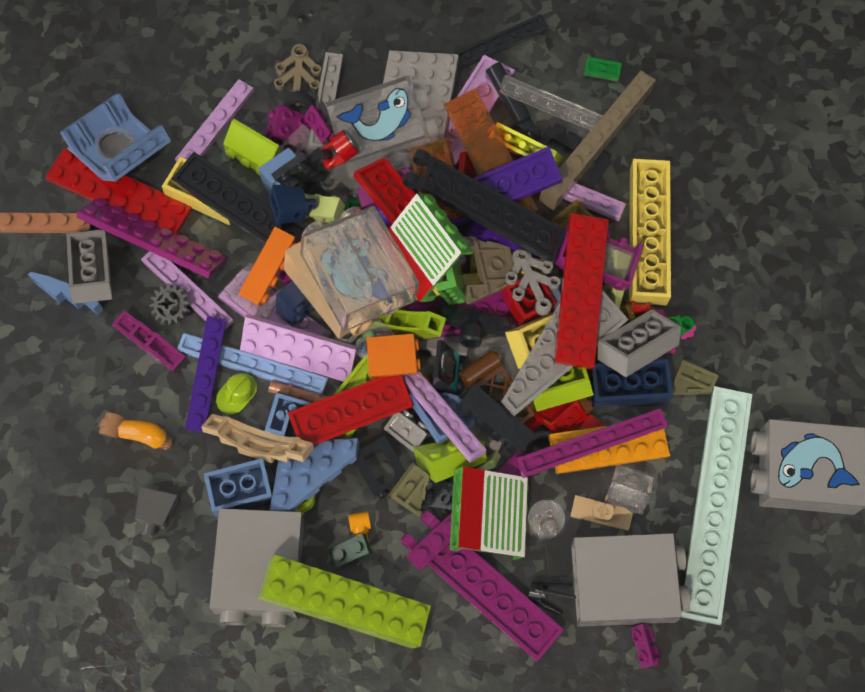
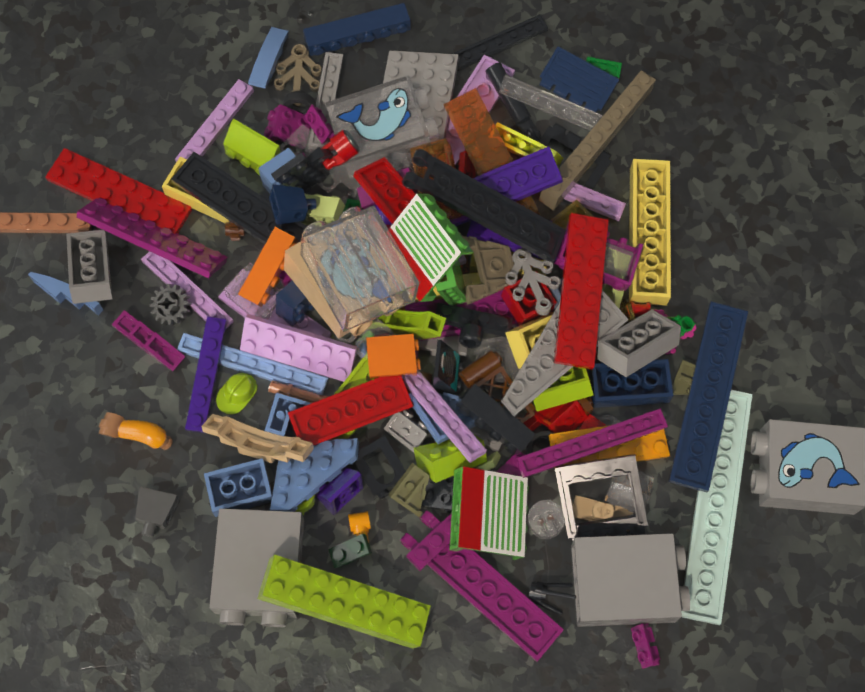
(112, 139): medium blue panel -> none
(233, 231): none -> reddish brown gear
(268, 57): none -> medium blue slope
(340, 490): none -> dark purple slope
(357, 29): none -> dark blue brick
(579, 79): none -> dark blue hinge
(600, 470): none -> hinge
(708, 397): none -> dark blue plate

